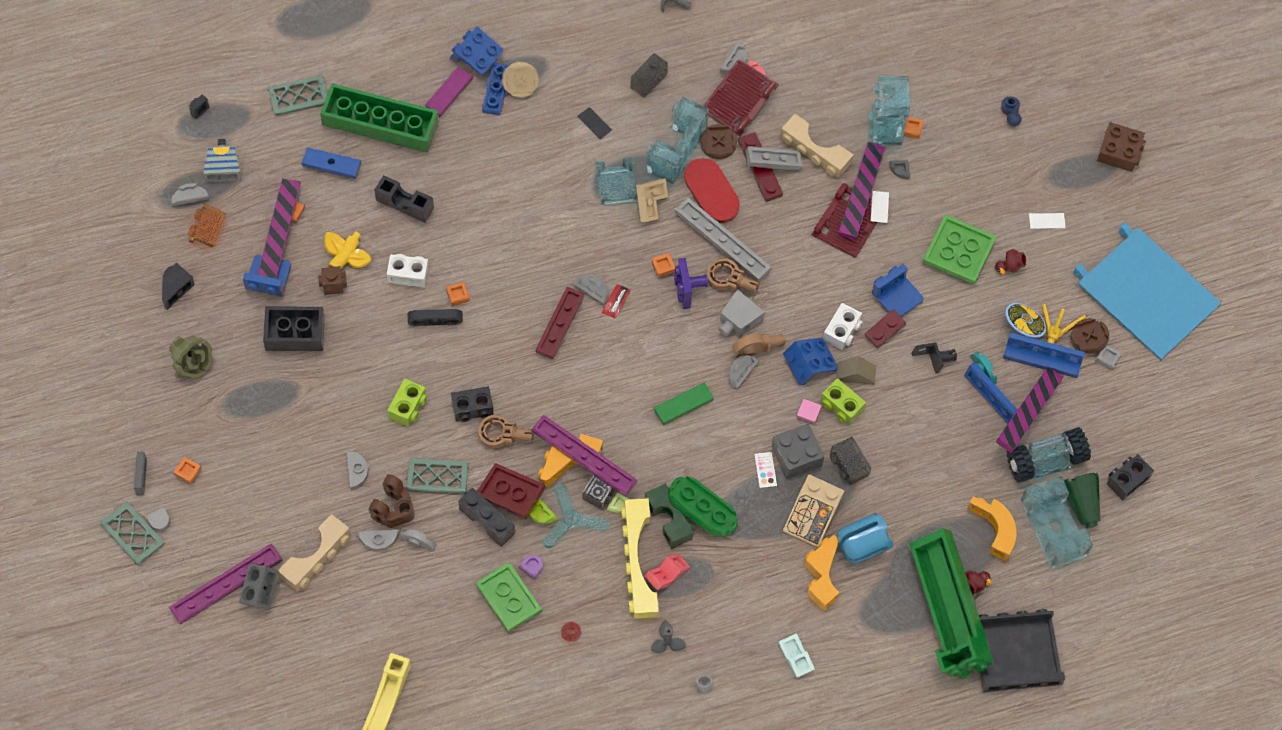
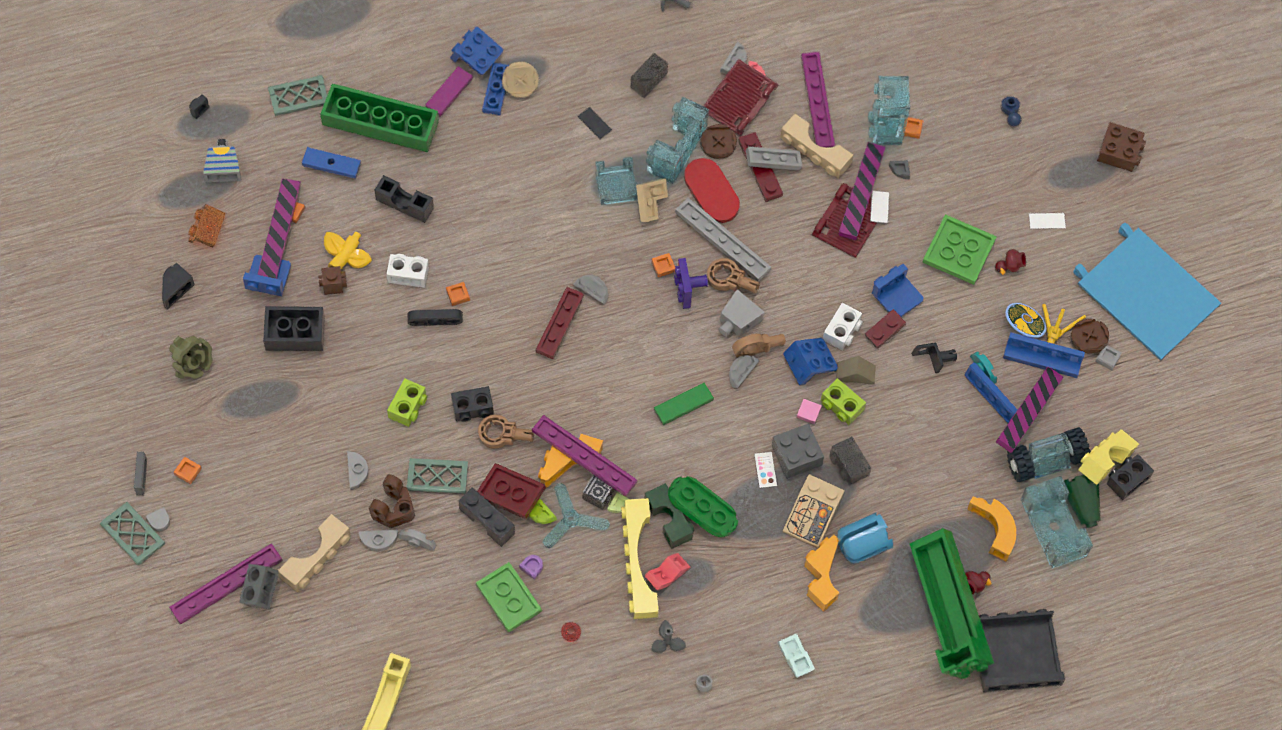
(188, 194): light grey plate -> none
(616, 301): red sticker -> none
(817, 99): none -> magenta tile
(1099, 461): none -> light yellow arch

